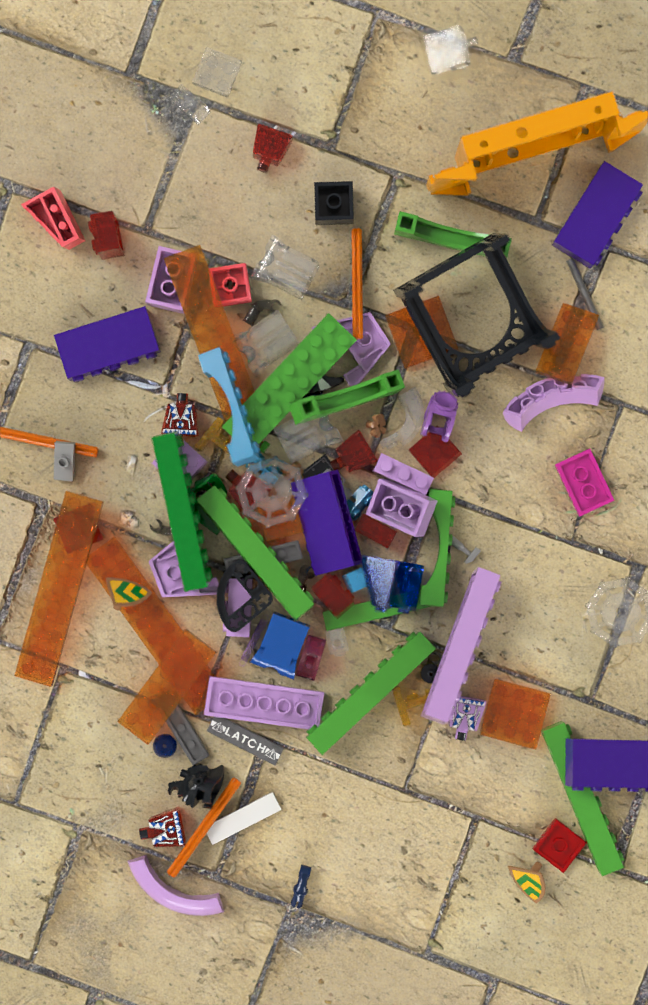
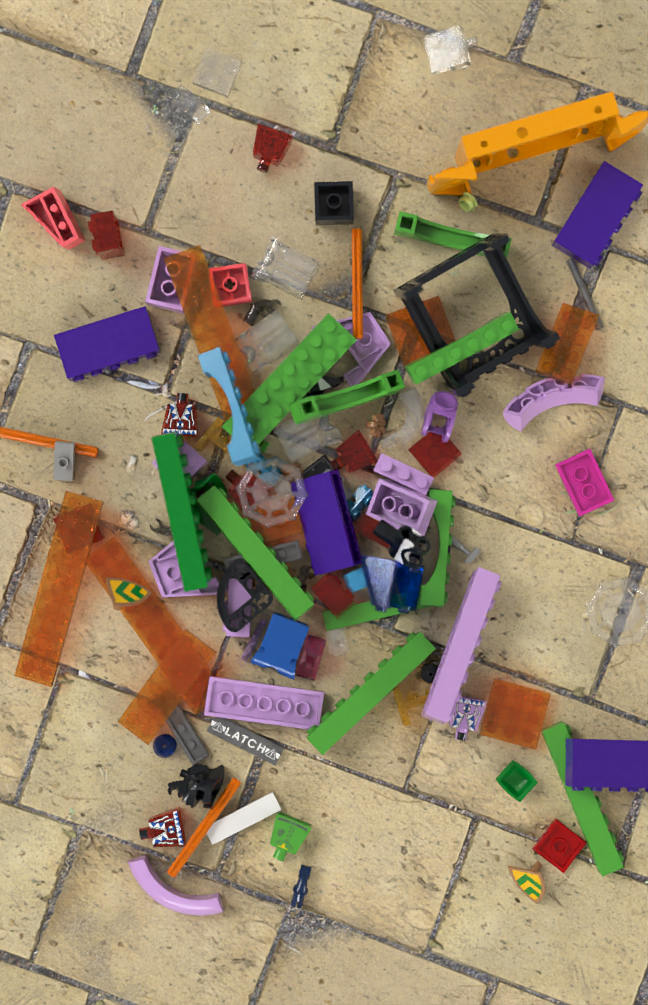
(288, 835): none -> bright green torso
(403, 543): none -> black connector
(462, 348): none -> bright green arch
(467, 202): none -> yellowish green plate
(516, 780): none -> green piece

